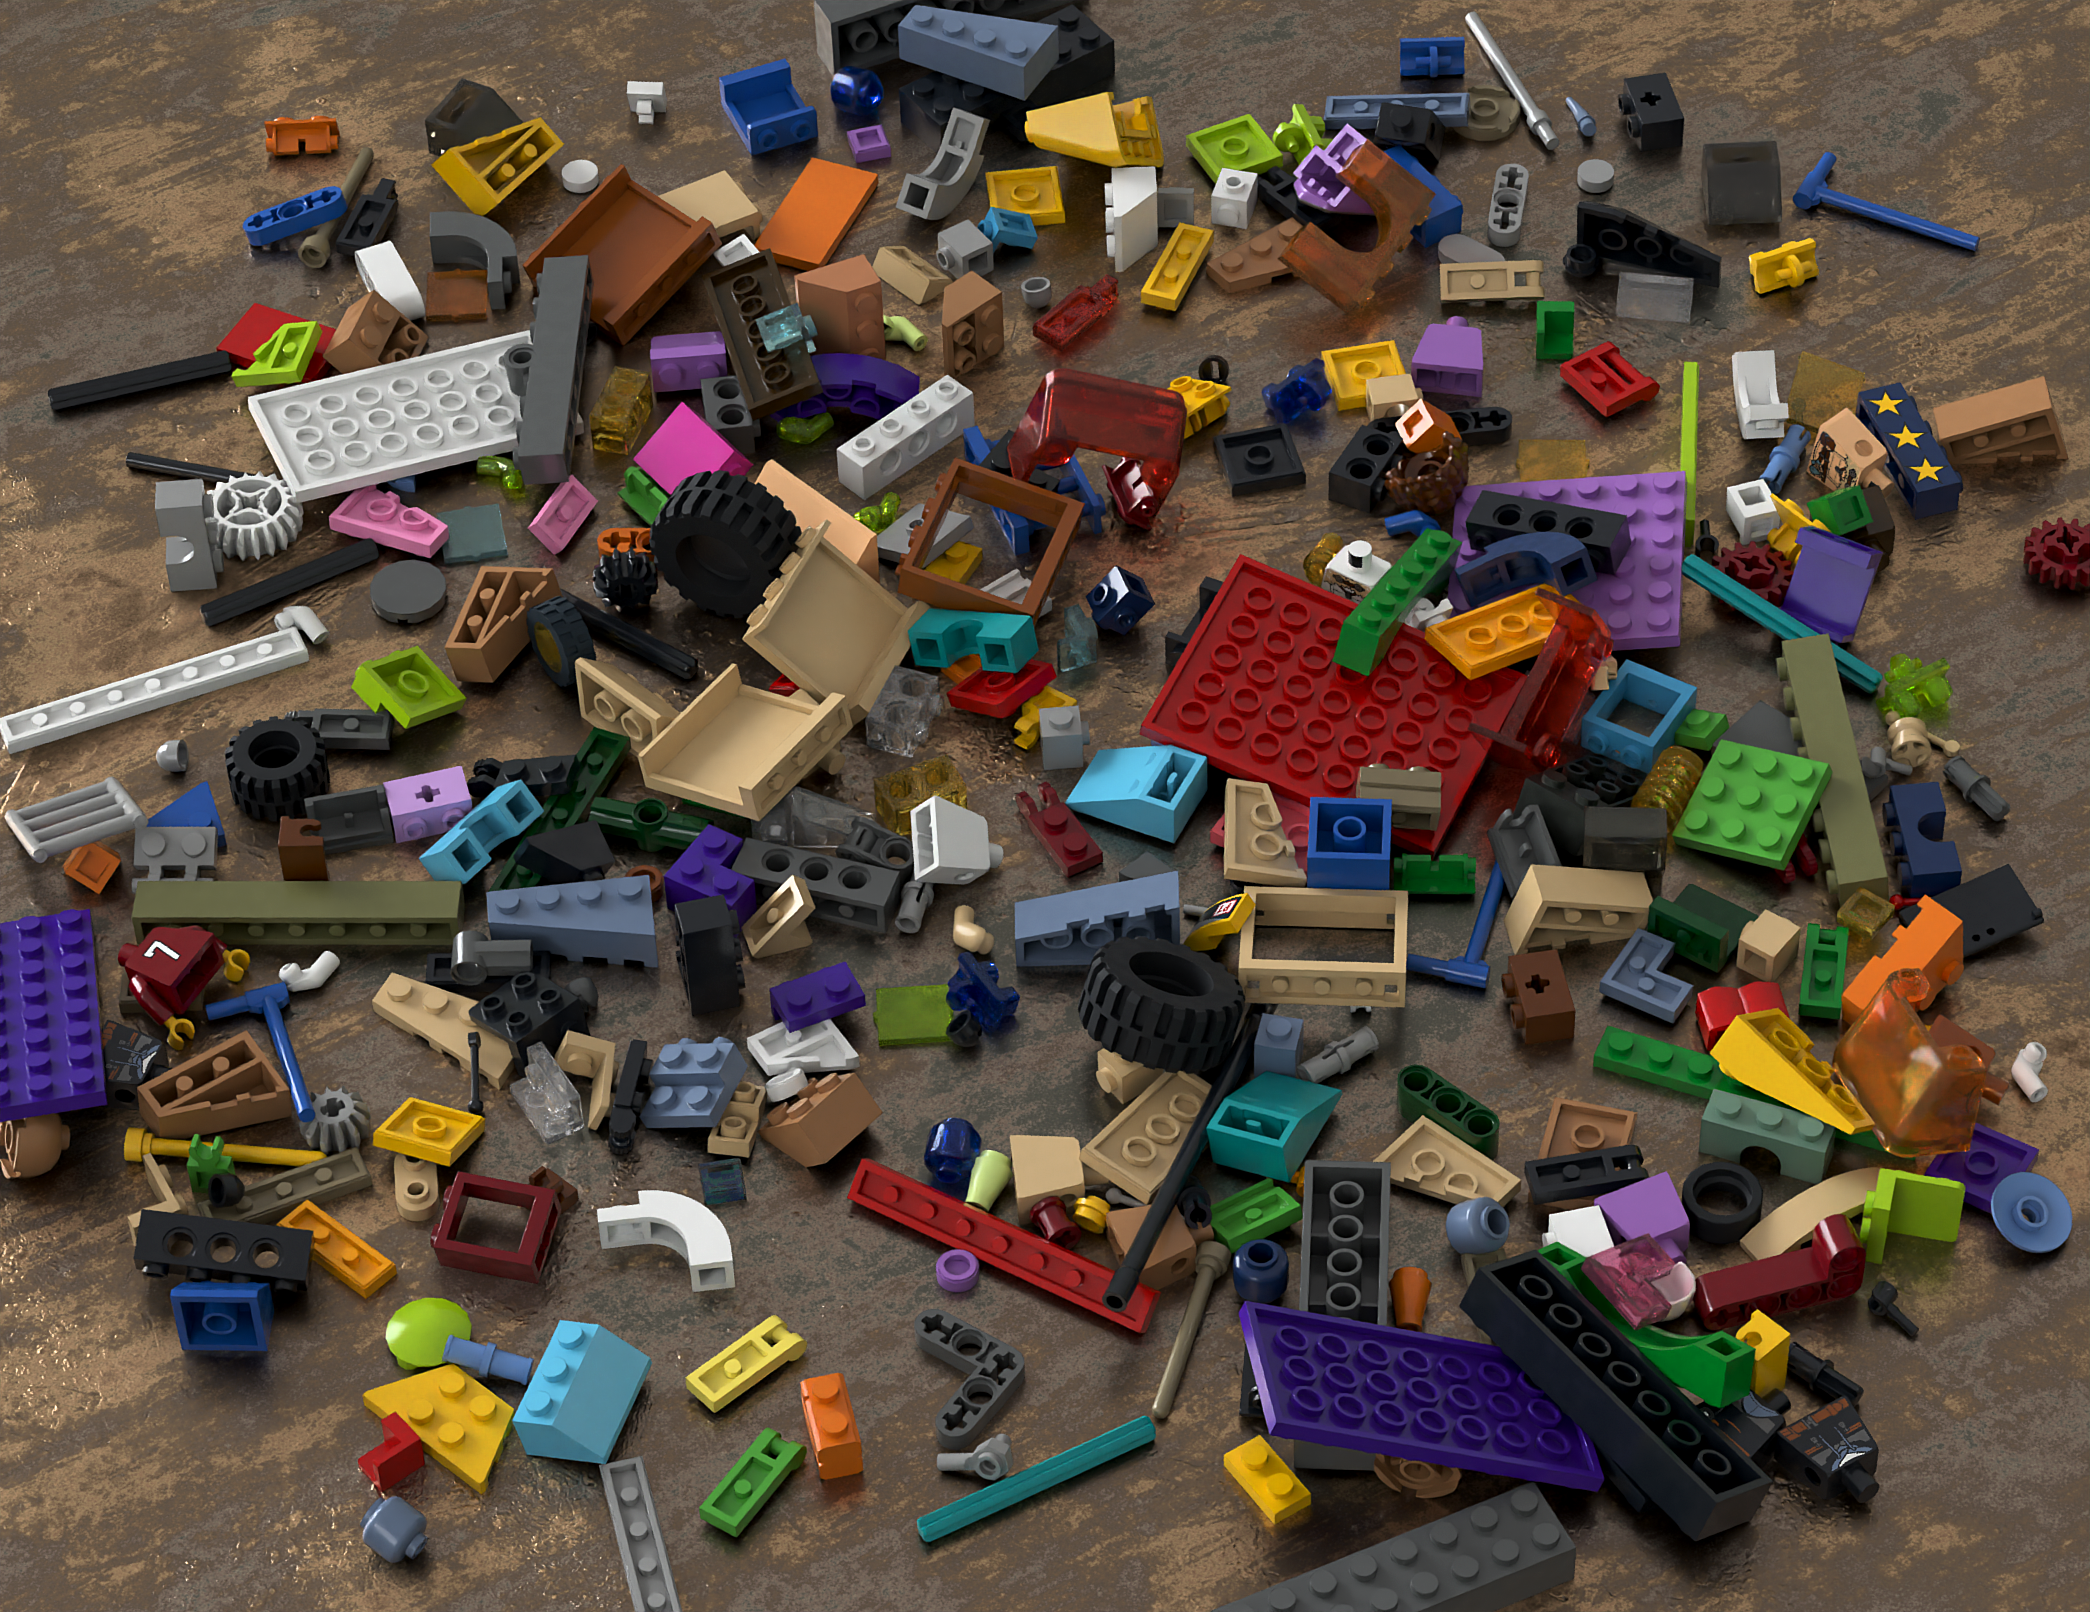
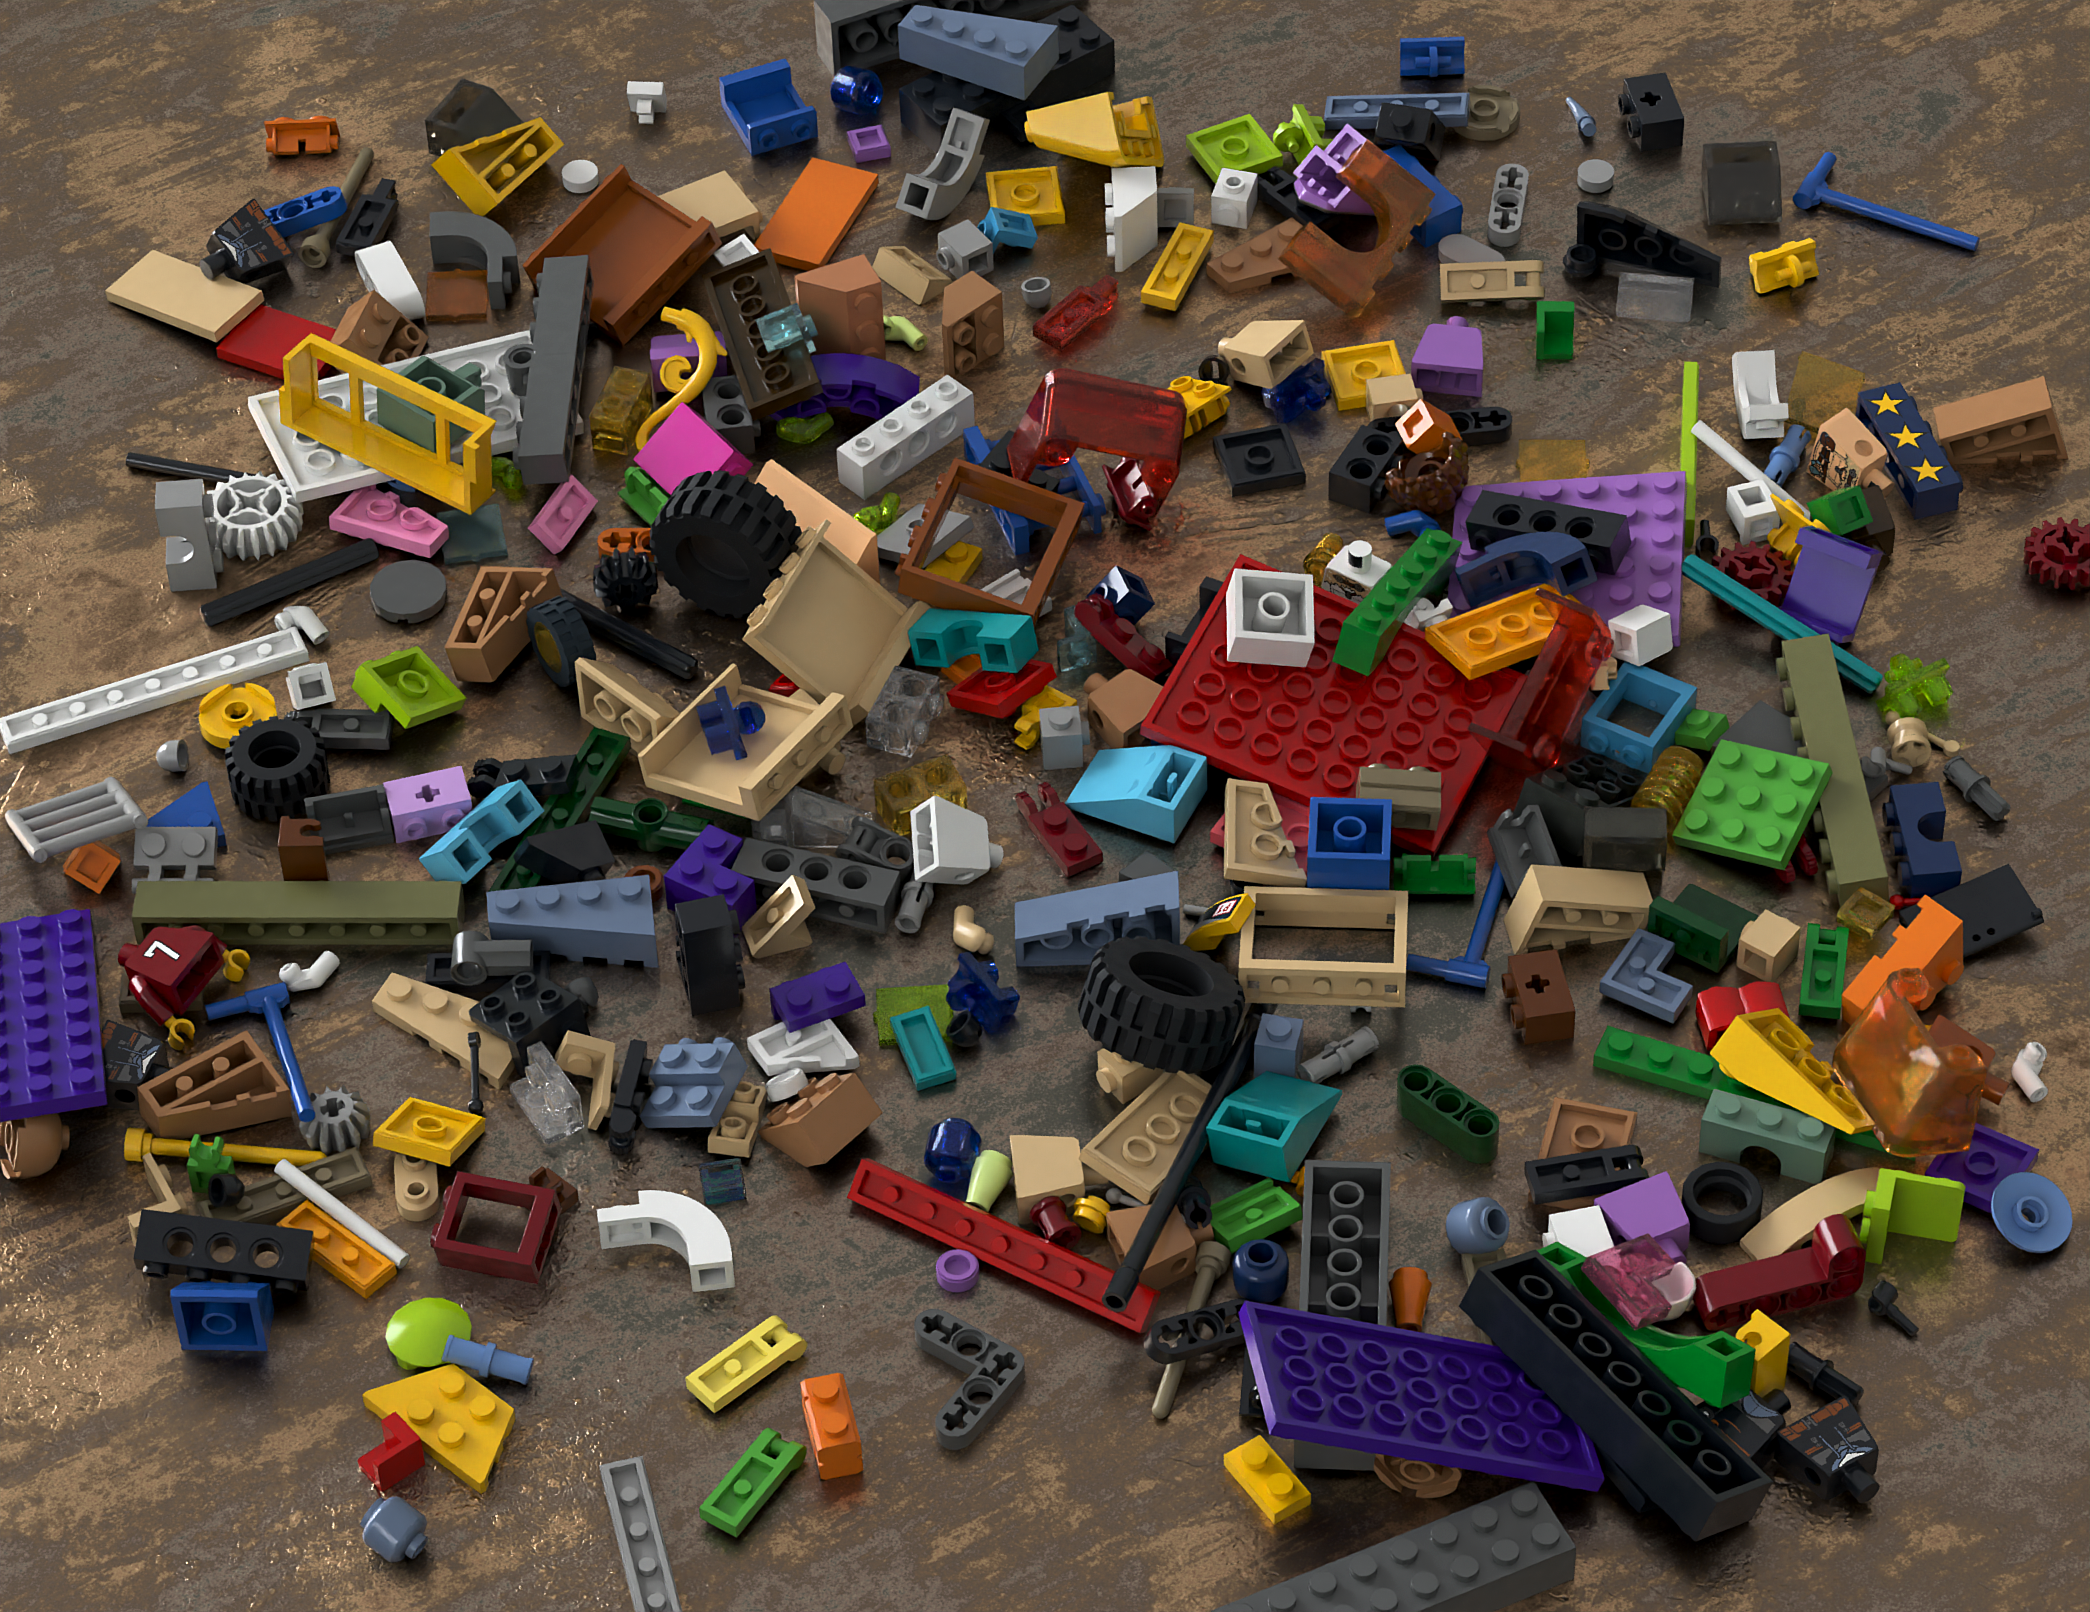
(139, 380): black axle -> none
(184, 296): none -> tan tile
(225, 701): none -> yellow plate
(246, 247): none -> torso
(282, 357): lime wing -> none
(310, 685): none -> white brick
(341, 1213): none -> white bar
(349, 433): none -> yellow piece
(419, 424): none -> sand green hinge
(580, 1394): medium azure slope -> none
(672, 368): none -> yellow plant
(724, 724): none -> clear blue hips
(923, 1048): none -> teal tile
(989, 1459): light grey piece -> none
(1036, 1478): teal axle -> none
(1120, 707): none -> medium nougat torso
(1121, 637): none -> dark red hinge
(1190, 1344): none -> black beam
(1266, 351): none -> tan torso
(1270, 618): none -> white brick
(1445, 1167): tan wing -> none
(1536, 118): light grey bar -> none
(1601, 385): red plate -> none
(1641, 635): none -> white panel
(1739, 462): none -> white bar

